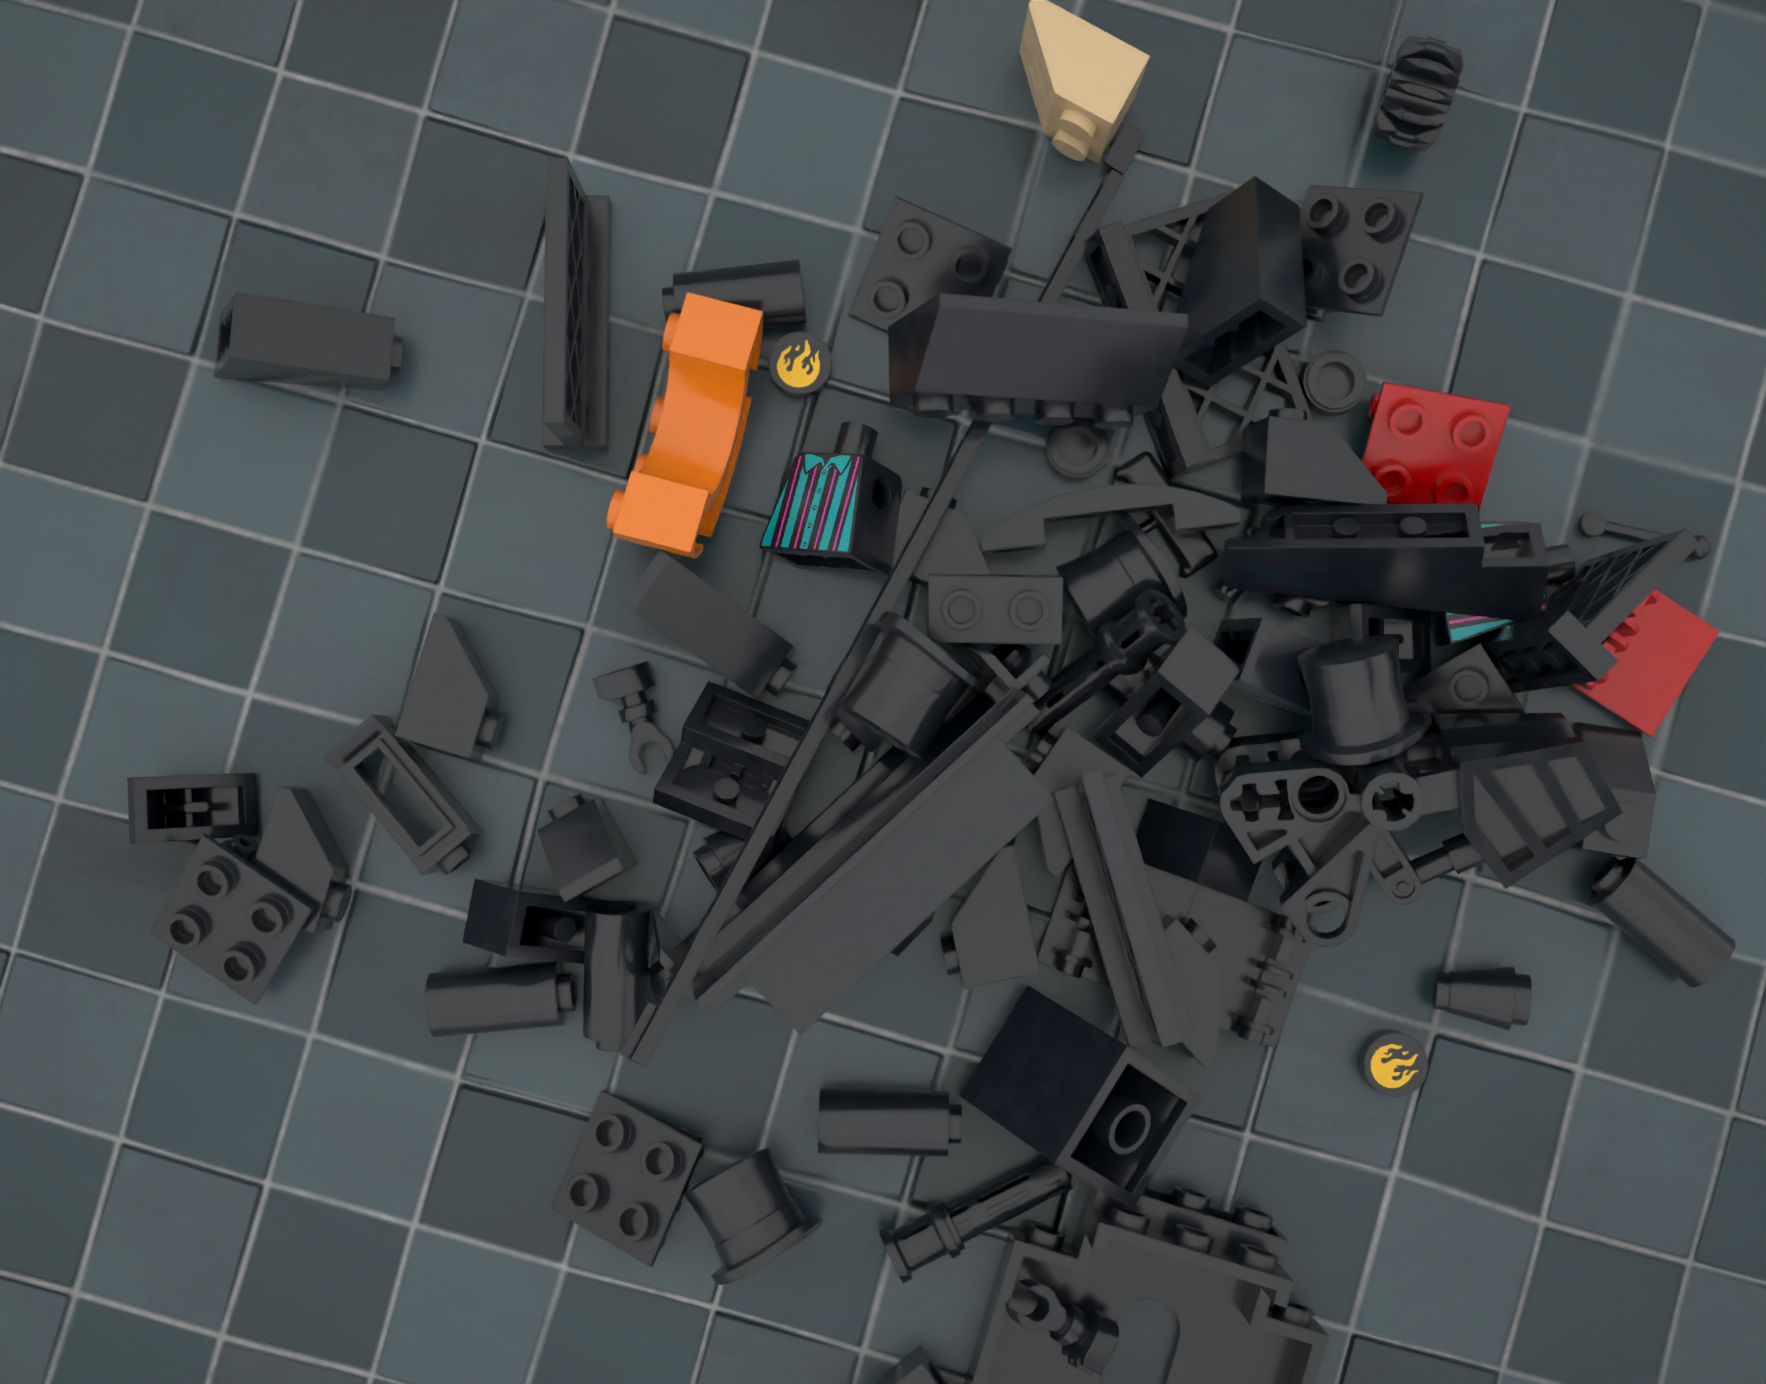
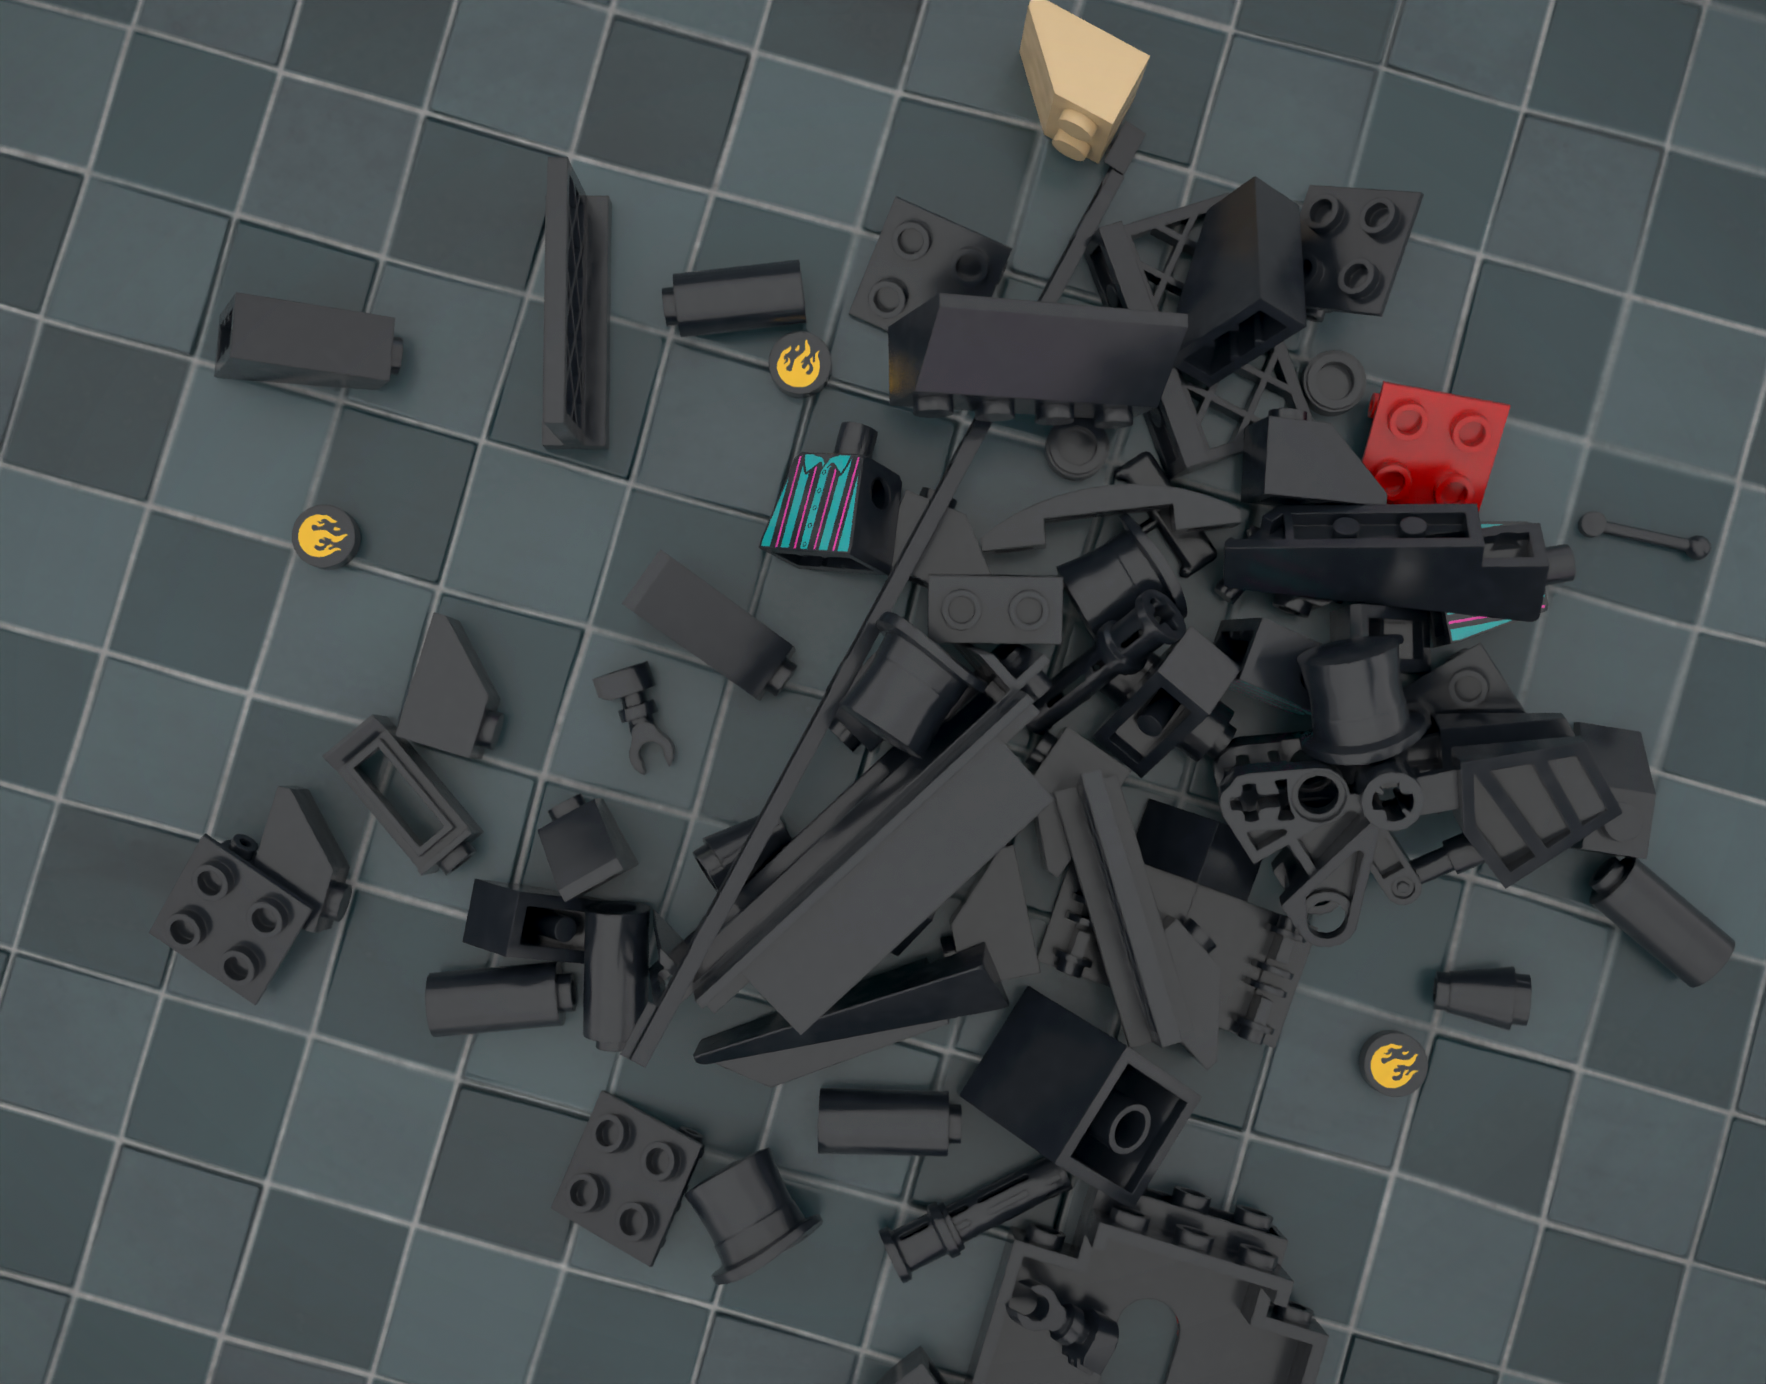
(191, 806): black slope -> none
(326, 537): none -> black tile
(696, 426): orange brick -> none
(730, 761): black slope -> none
(863, 1020): none -> black wedge
(1418, 93): black gear -> none
(1567, 638): black fence -> none
(1655, 657): red hinge -> none

